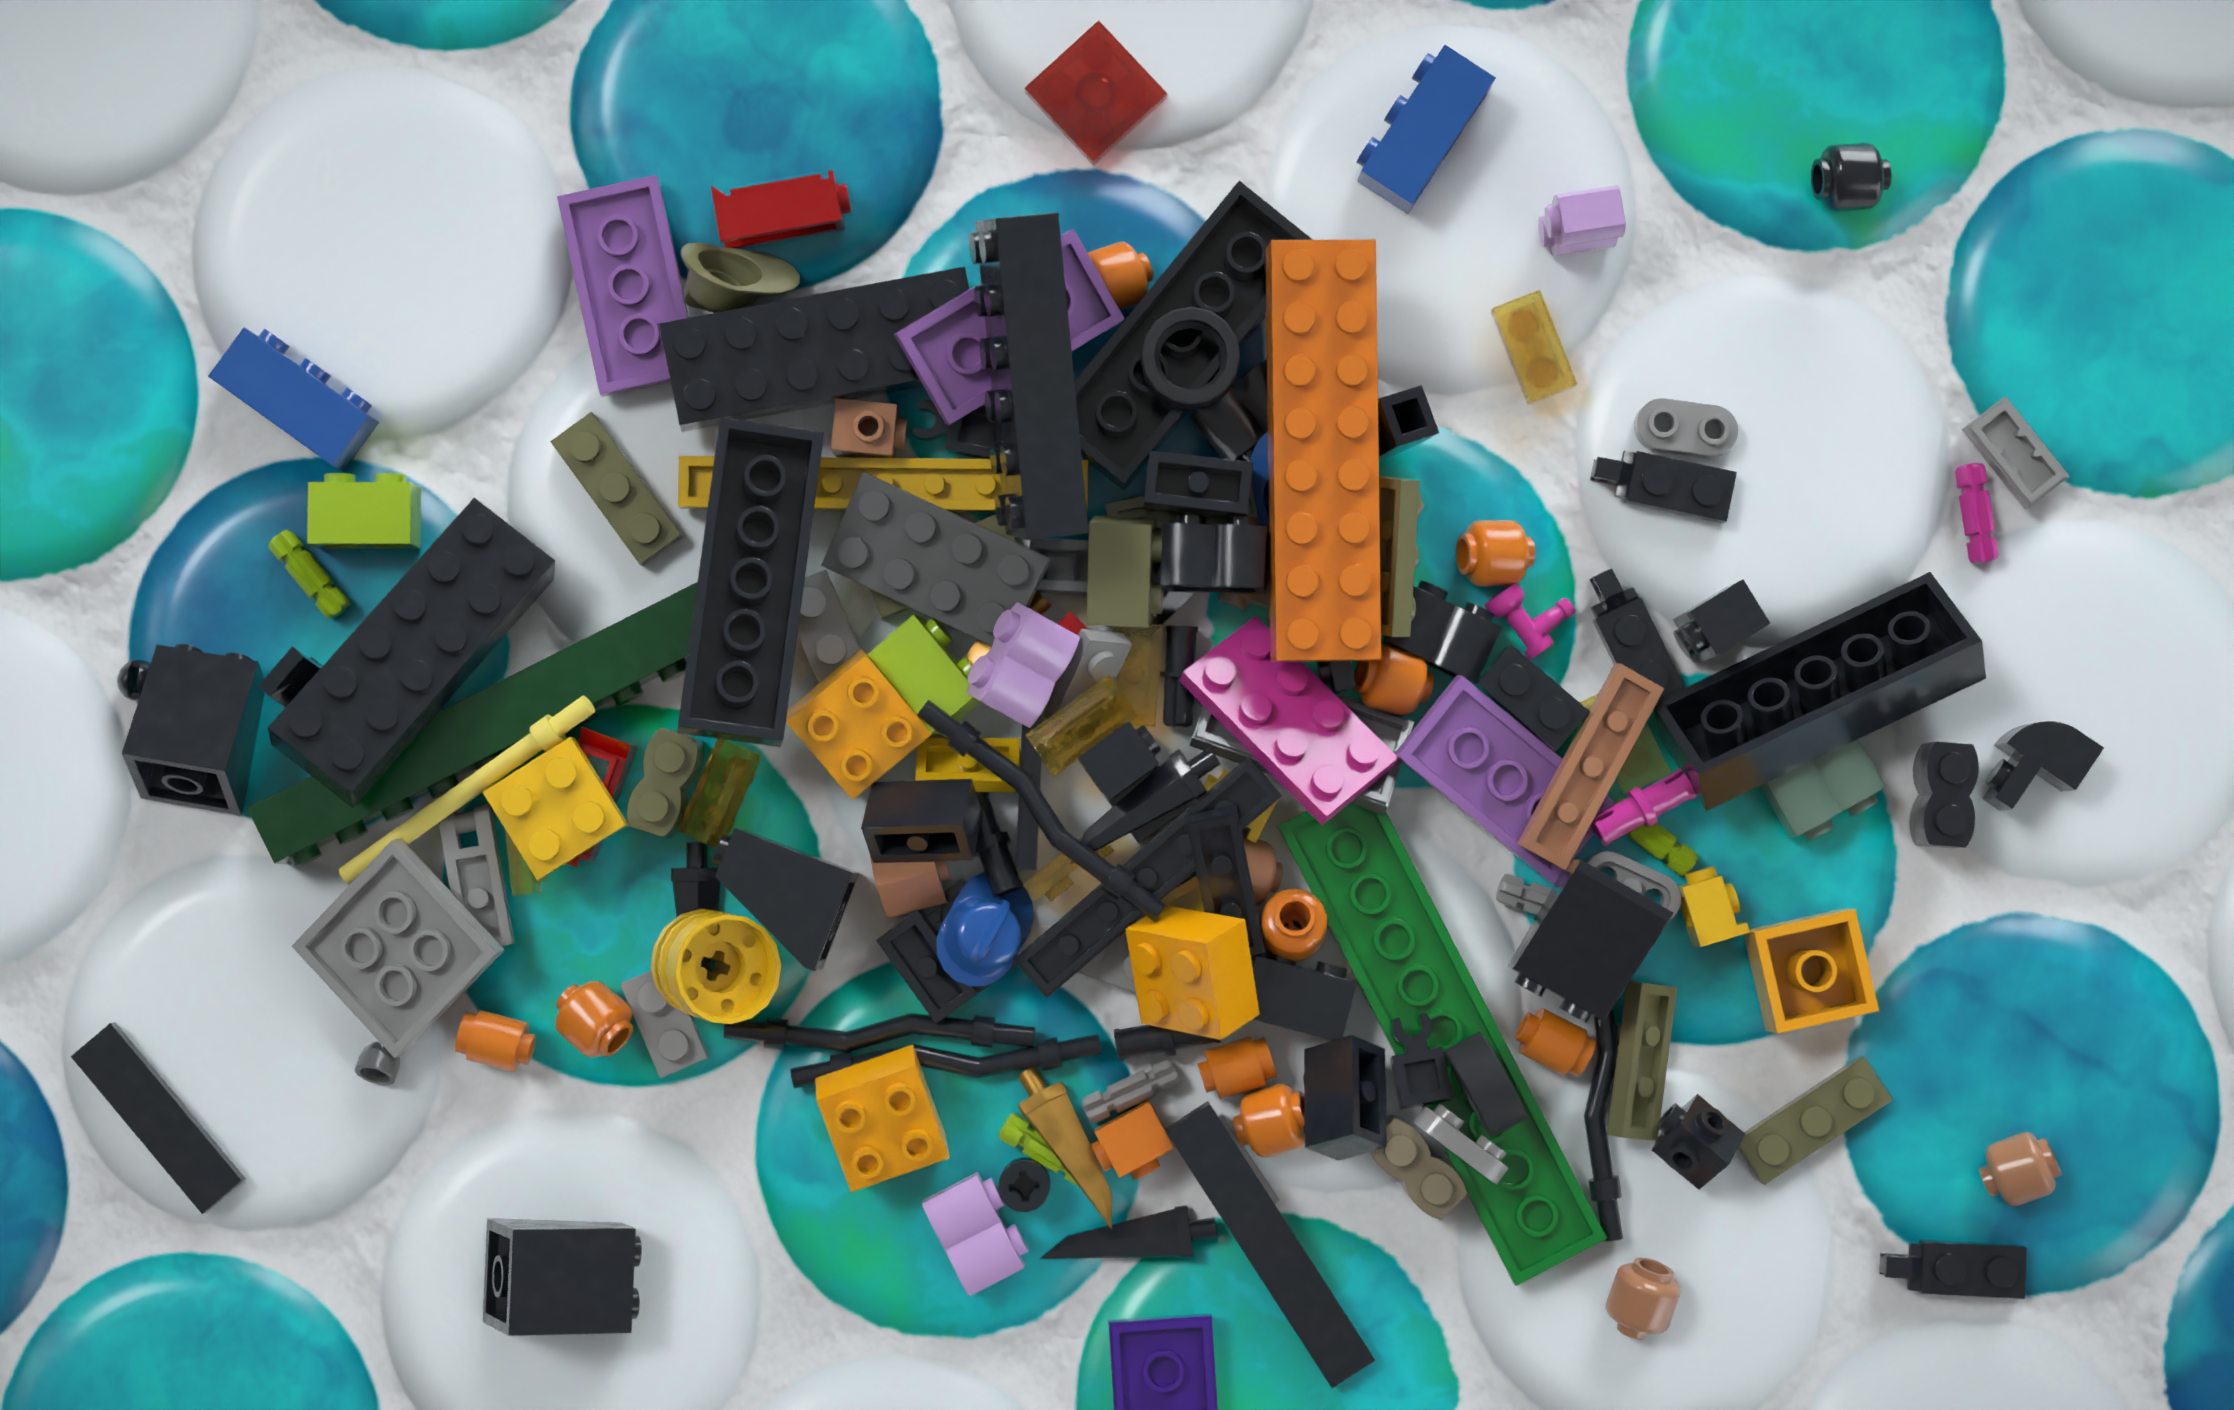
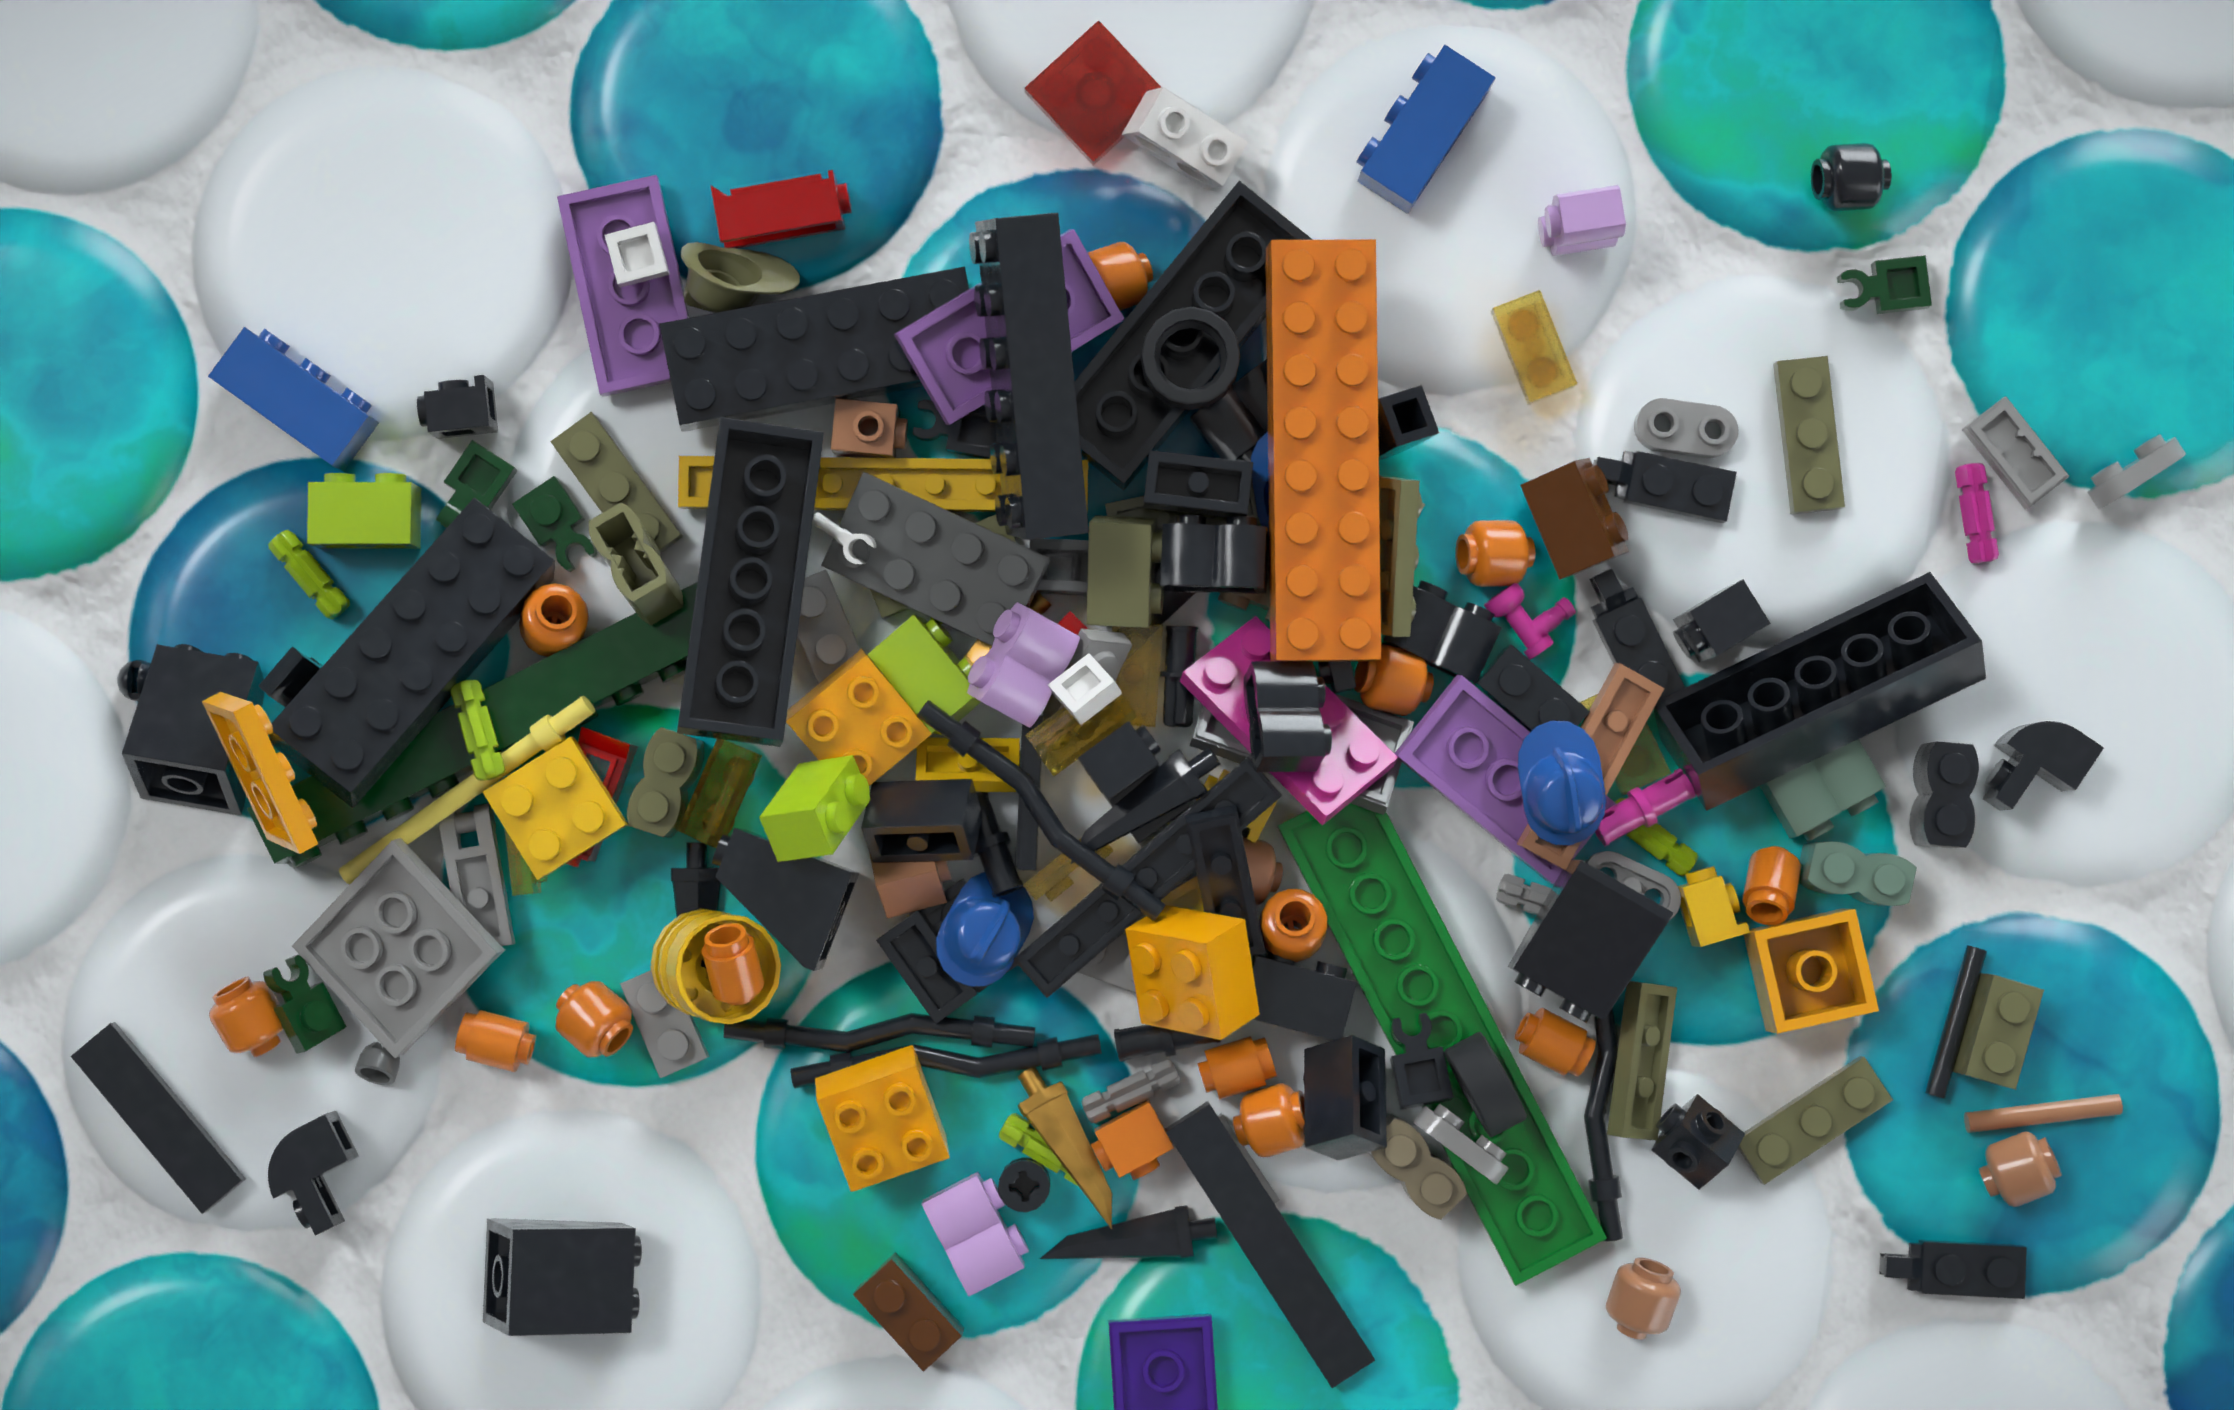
(246, 1017): none -> orange head
(262, 771): none -> light orange plate
(300, 1166): none -> black brick
(308, 1012): none -> dark green plate
(459, 409): none -> black brick
(477, 476): none -> dark green plate
(477, 730): none -> lime axle
(552, 517): none -> dark green plate
(553, 619): none -> orange head
(635, 563): none -> olive brick
(637, 254): none -> white plate
(732, 964): none -> orange brick
(815, 808): none -> lime brick
(842, 536): none -> white hand
(909, 1312): none -> reddish brown brick
(1085, 689): none -> white plate
(1184, 138): none -> white brick
(1285, 716): none -> black brick
(1561, 783): none -> blue piece
(1576, 517): none -> reddish brown brick
(1771, 885): none -> orange brick
(1809, 435): none -> olive plate
(1869, 878): none -> sand green brick
(1894, 285): none -> dark green plate
(1956, 1021): none -> black bar
(1998, 1030): none -> olive brick
(2043, 1113): none -> nougat bar
(2152, 459): none -> light grey plate

